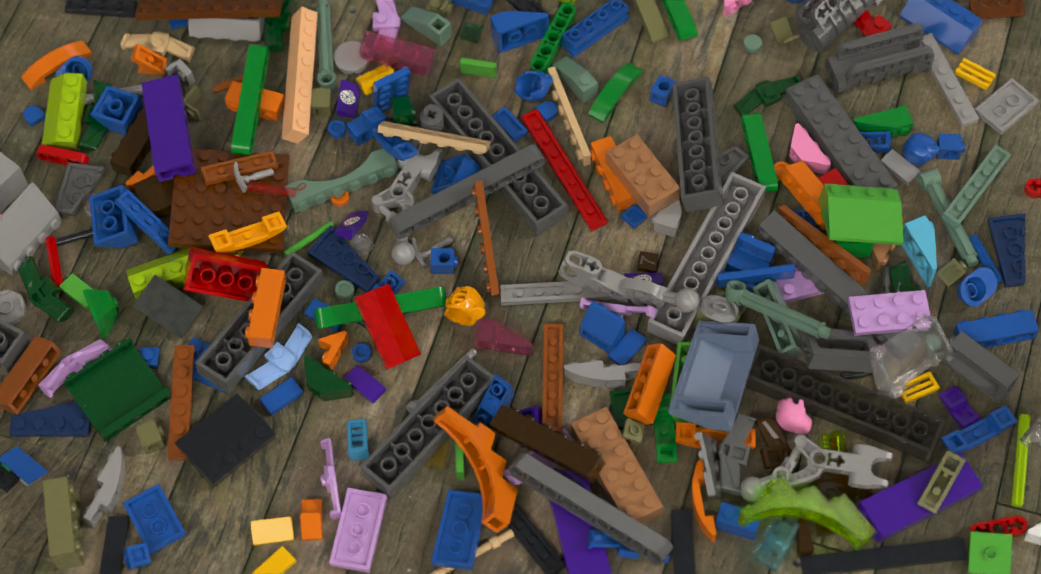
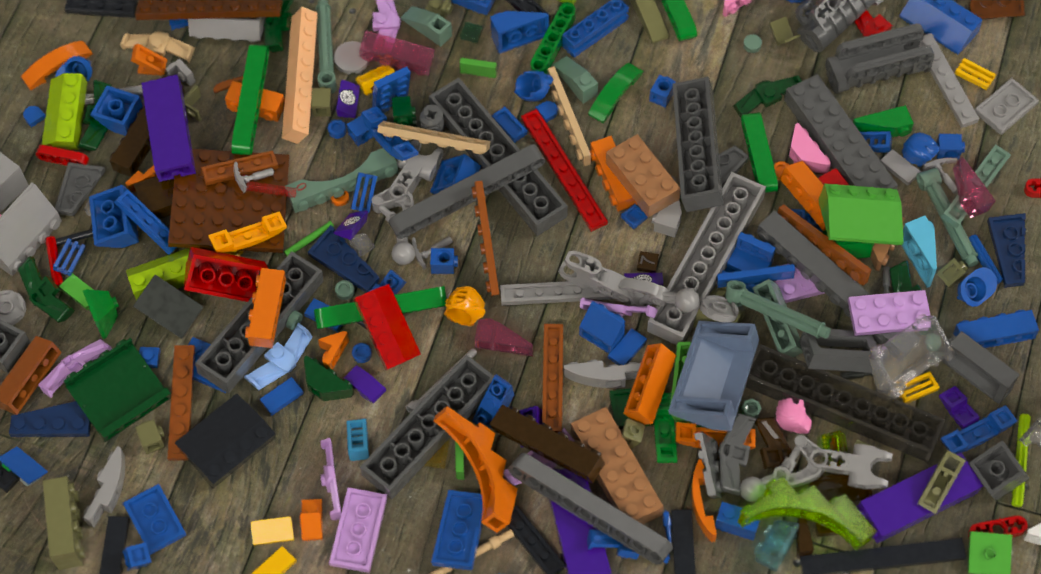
(74, 246): none -> blue tile
(294, 318): none -> sand green tile
(370, 195): none -> blue tile
(667, 523): none -> blue piece
(751, 408): none -> sand green tile
(945, 177): none -> light grey piece
(971, 191): none -> clear pink slope
(999, 470): none -> dark grey brick

